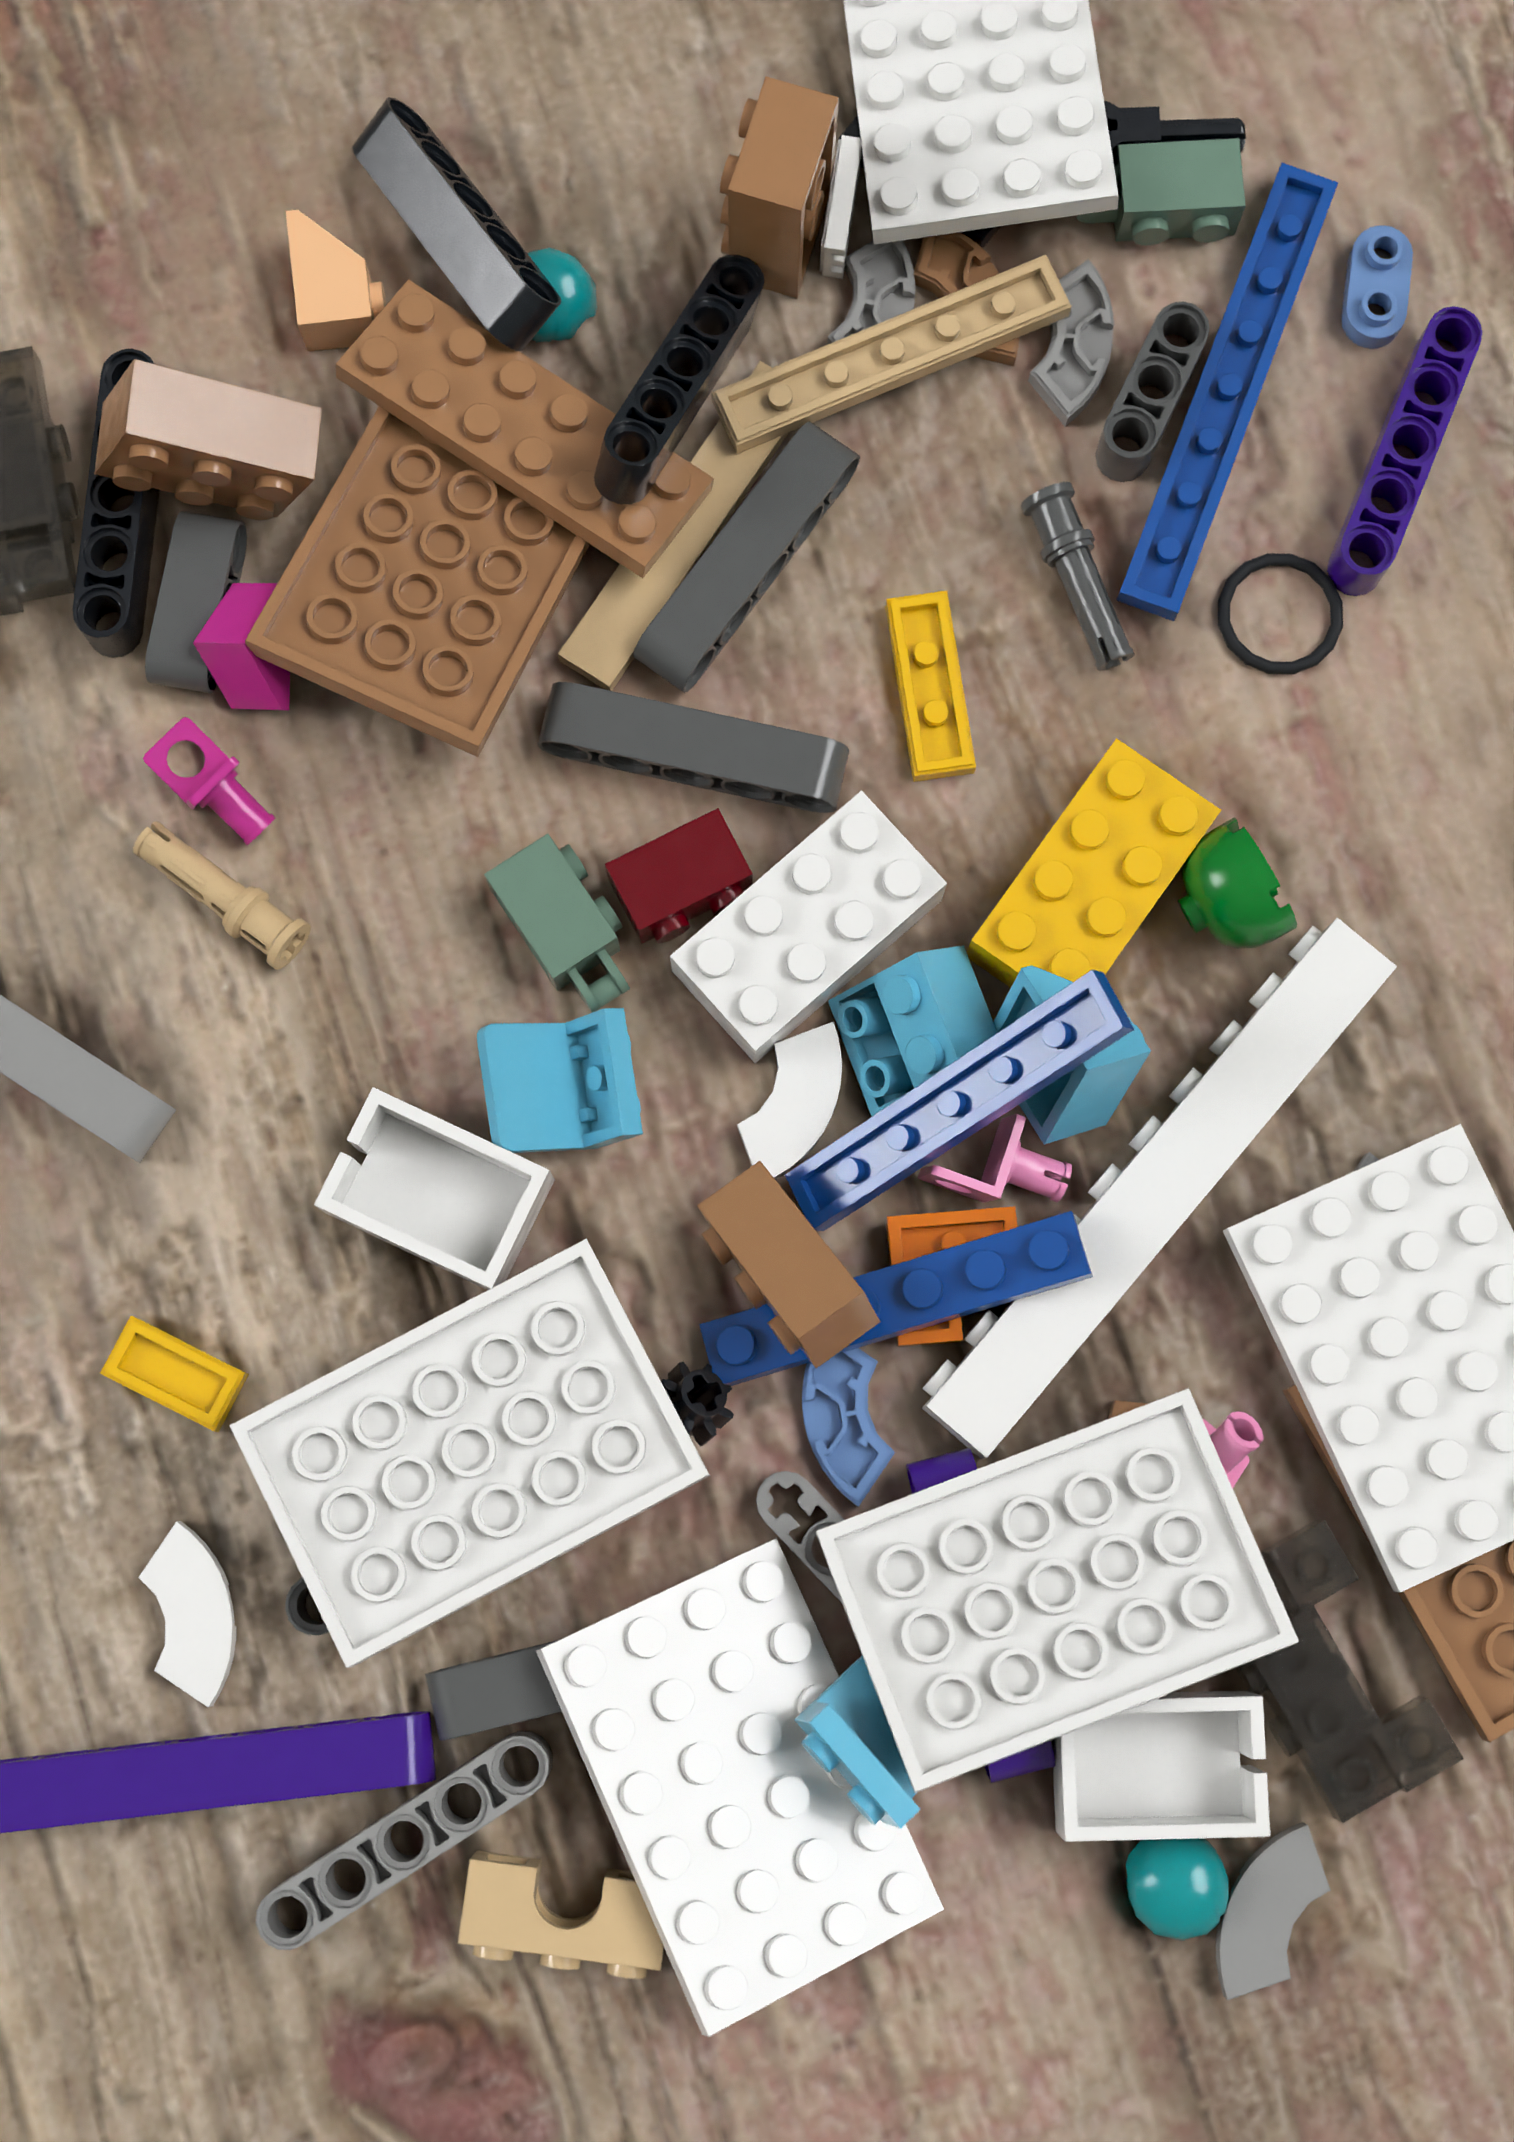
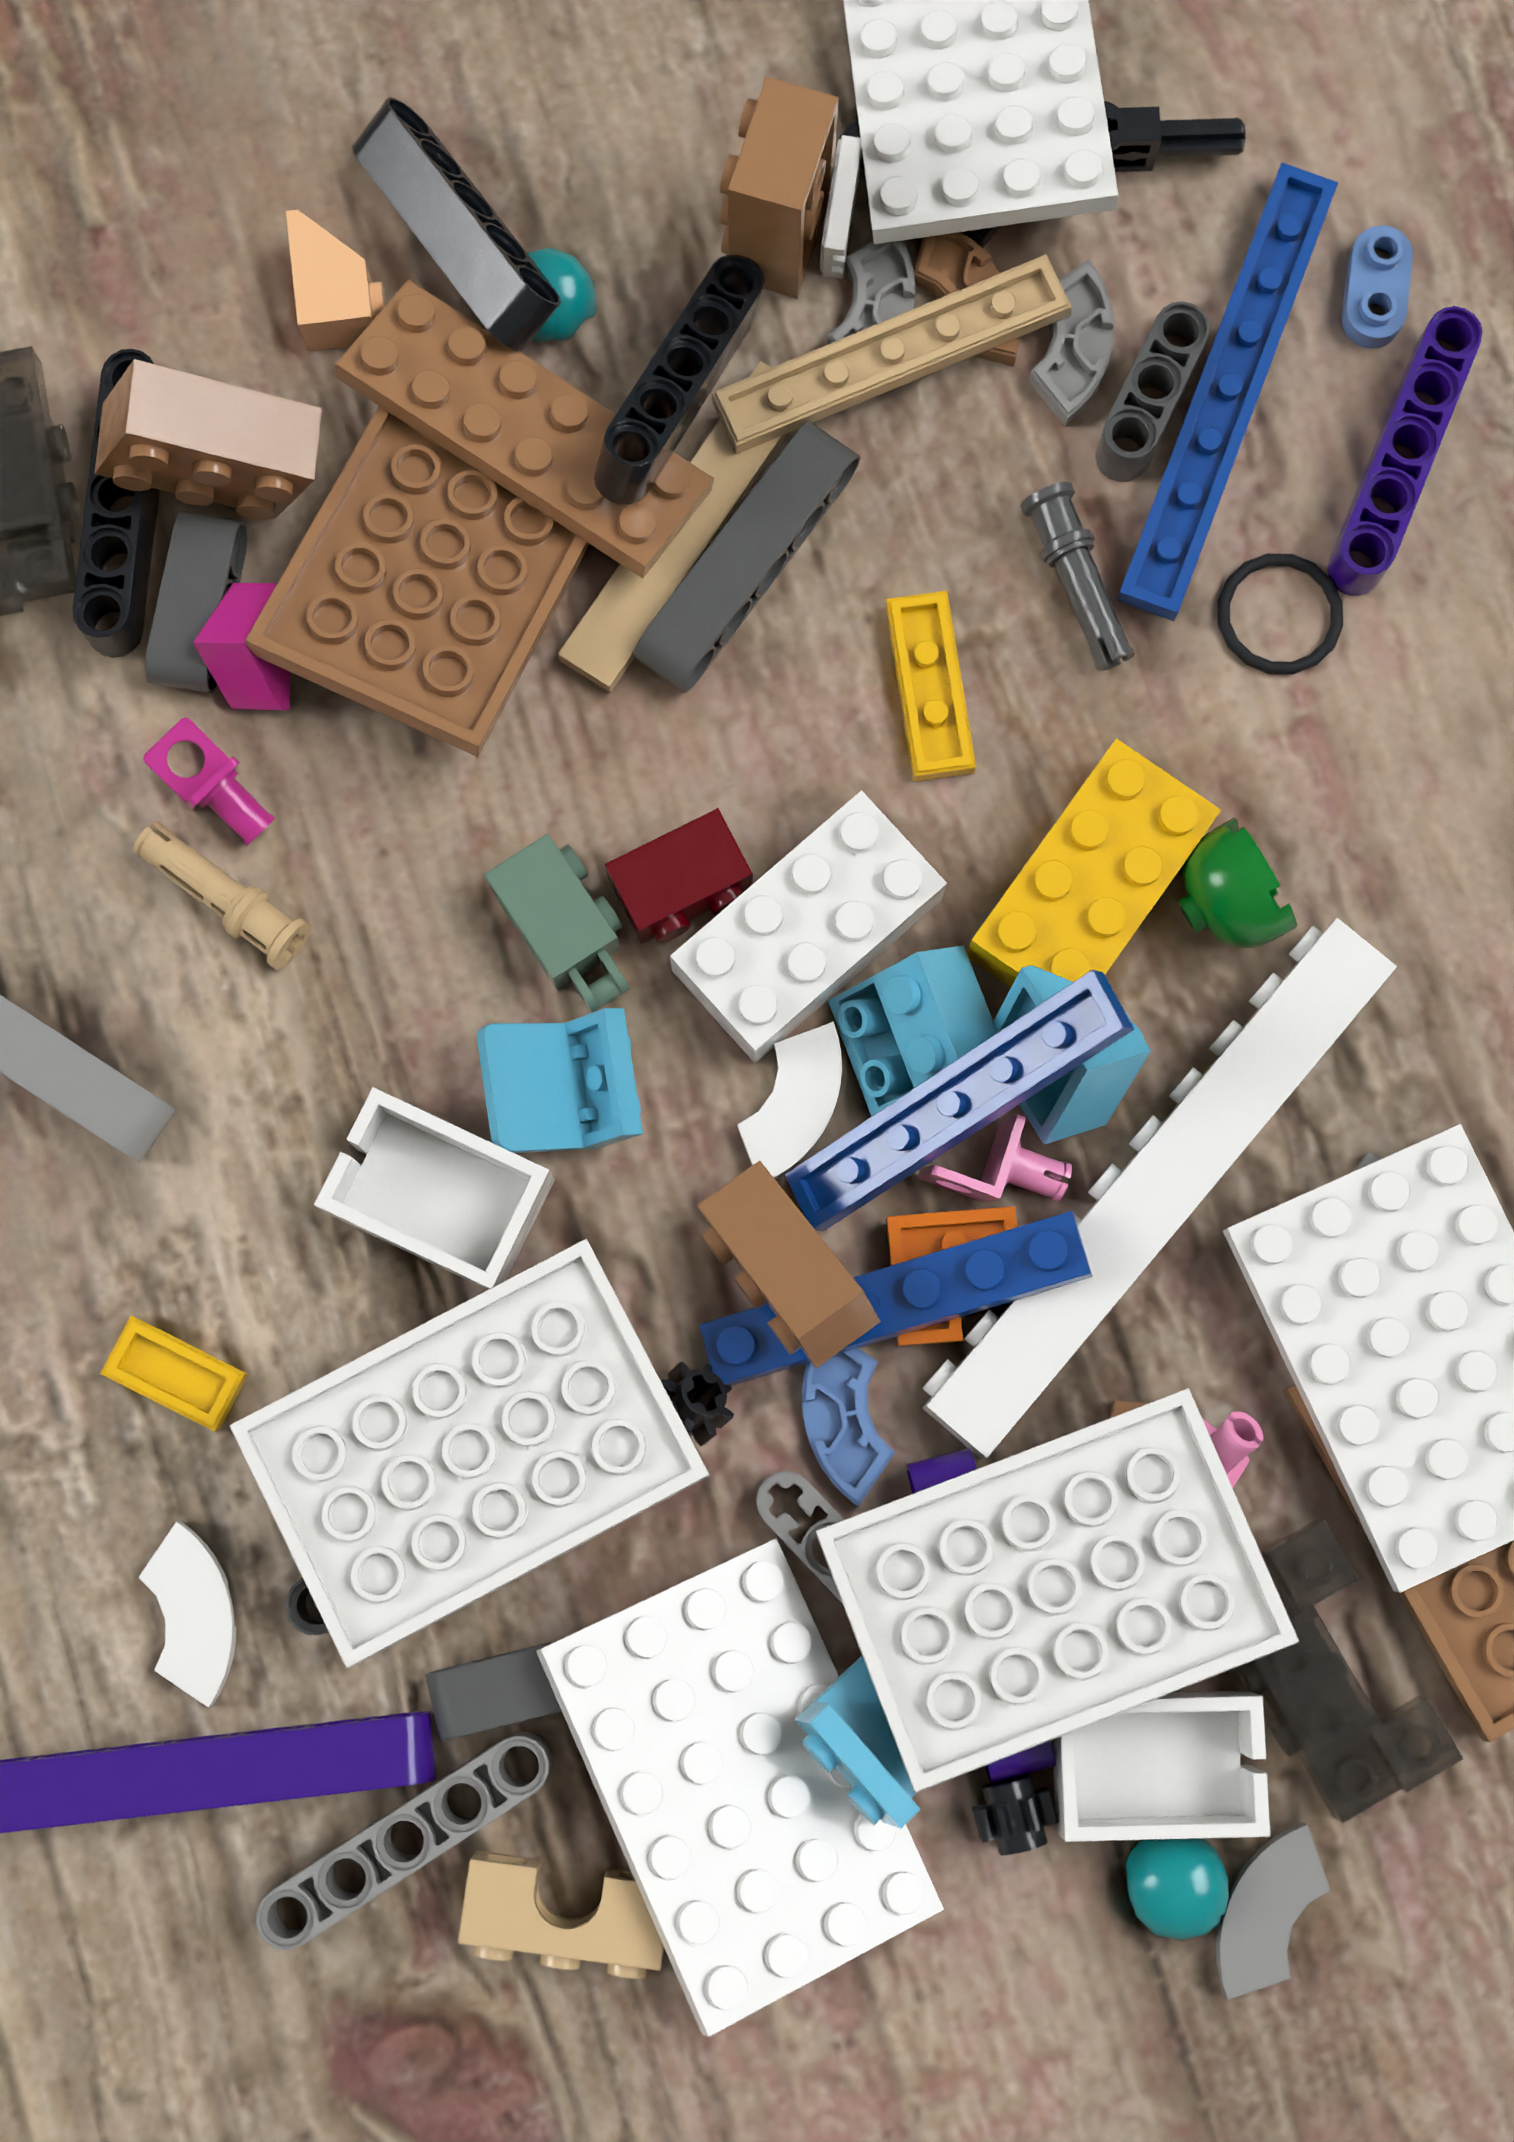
(693, 747): dark grey beam -> none
(1015, 1815): none -> black gear
(1176, 191): sand green brick -> none

